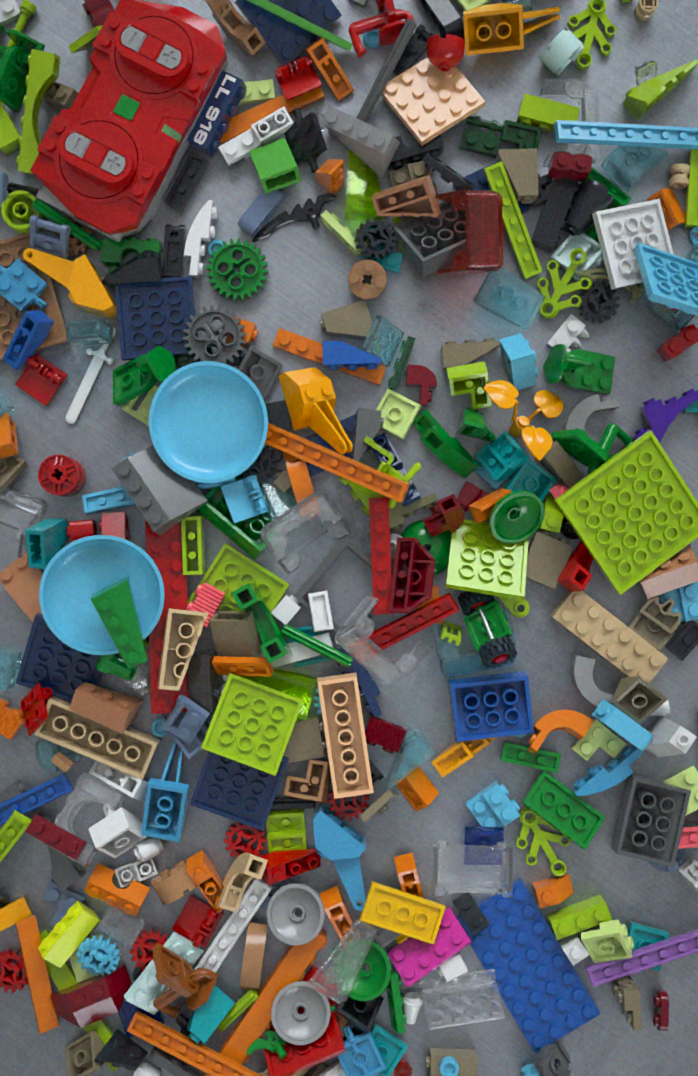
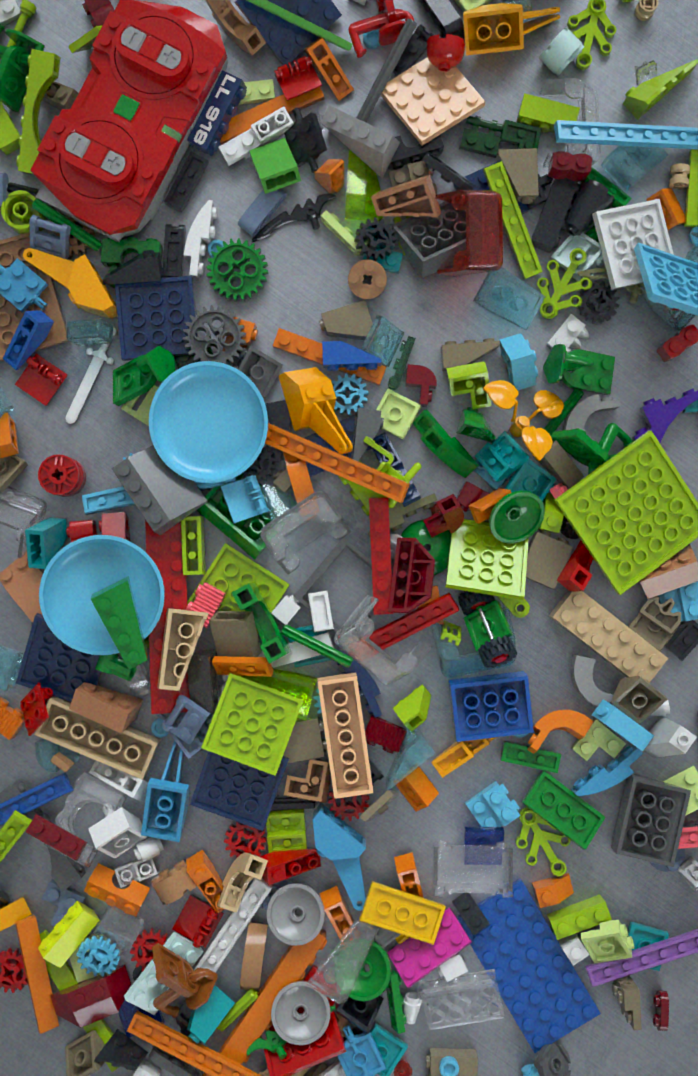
(355, 394): none -> medium azure gear
(414, 708): none -> lime slope
(569, 404): none -> green axle

